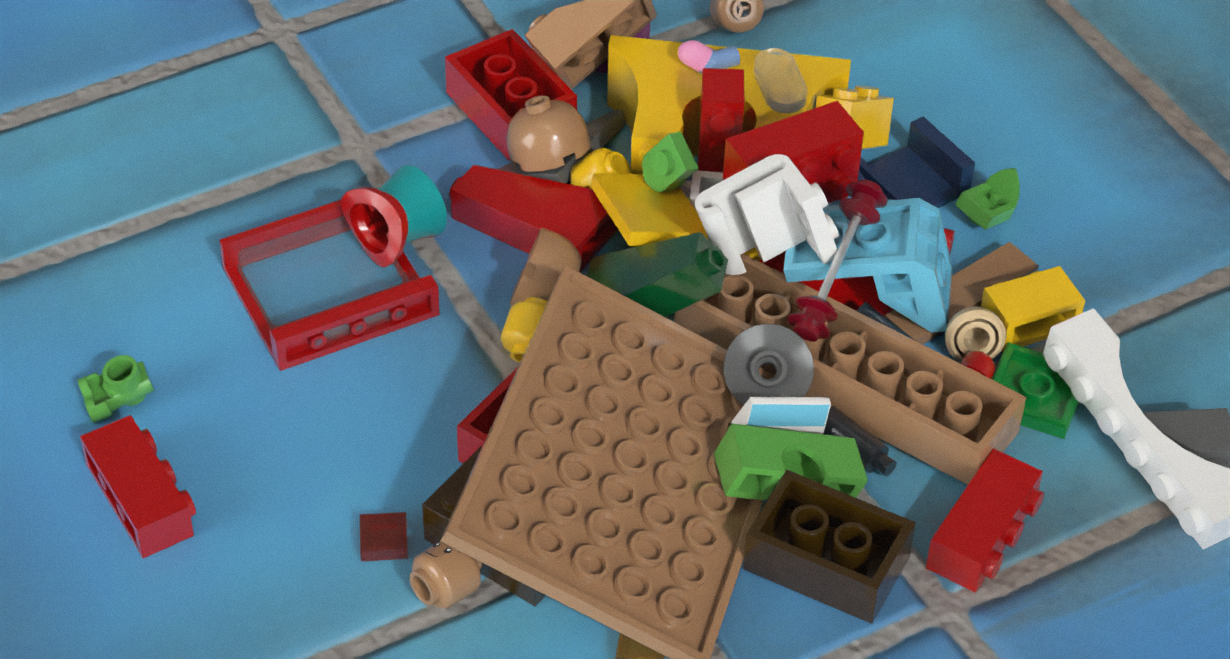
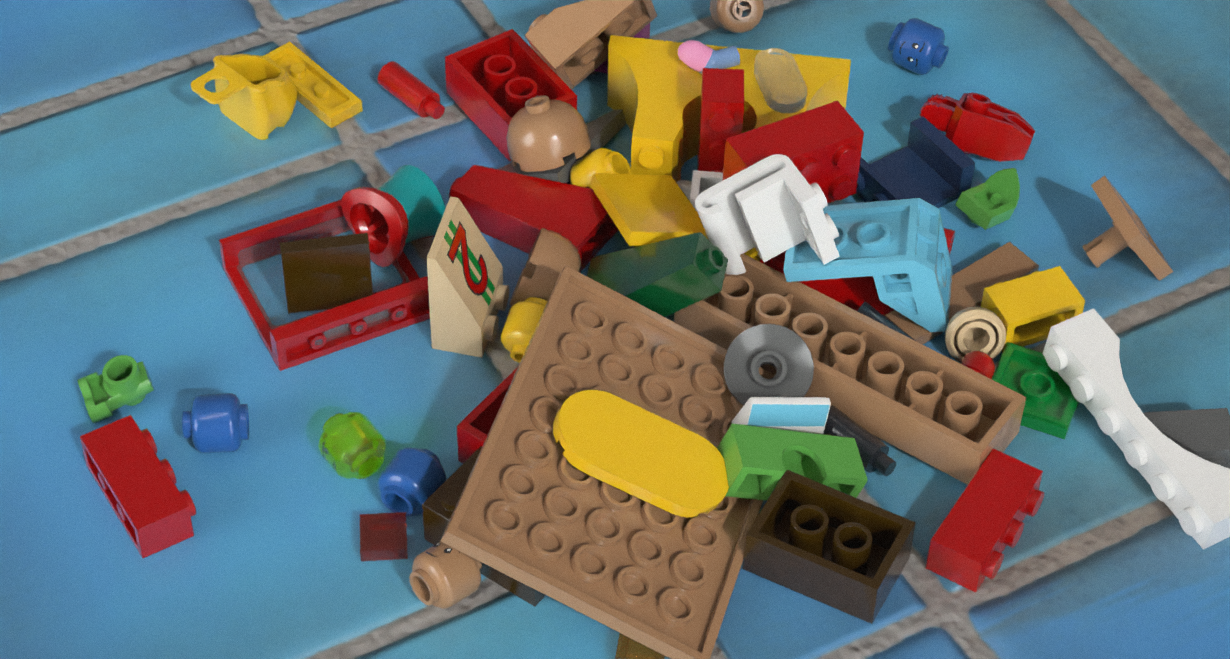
(216, 423): none -> blue head
(250, 92): none -> yellow piece
(316, 87): none -> yellow tile
(326, 272): none -> dark brown tile
(352, 445): none -> clear neon green head
(410, 90): none -> red cylinder
(410, 480): none -> blue head
(463, 285): none -> tan slope
(641, 453): none -> yellow tile
(668, 163): bright green plate -> none
(816, 309): dark red axle -> none
(867, 109): yellow piece -> none
(918, 46): none -> blue head
(980, 126): none -> red hinge
(1126, 232): none -> medium nougat tile

